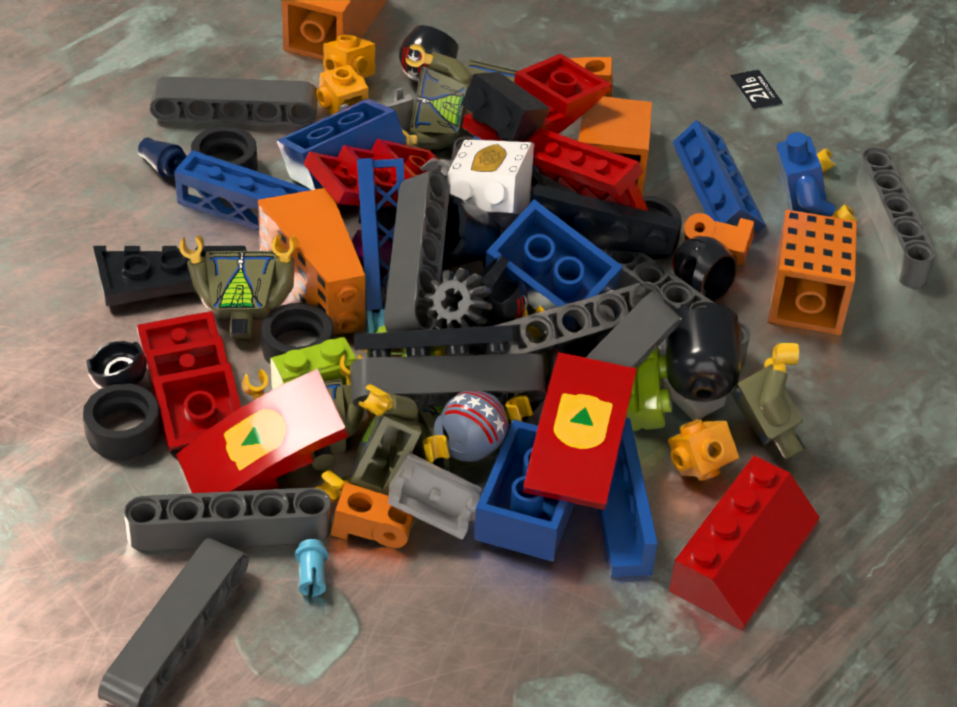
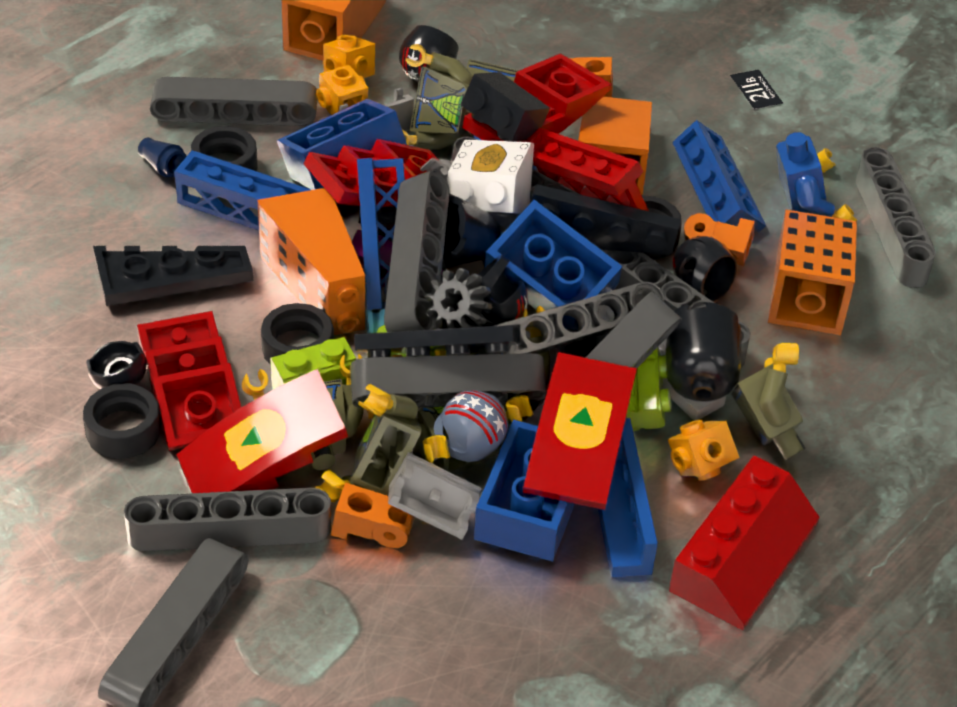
(242, 283): olive torso -> none
(311, 561): medium azure pin -> none

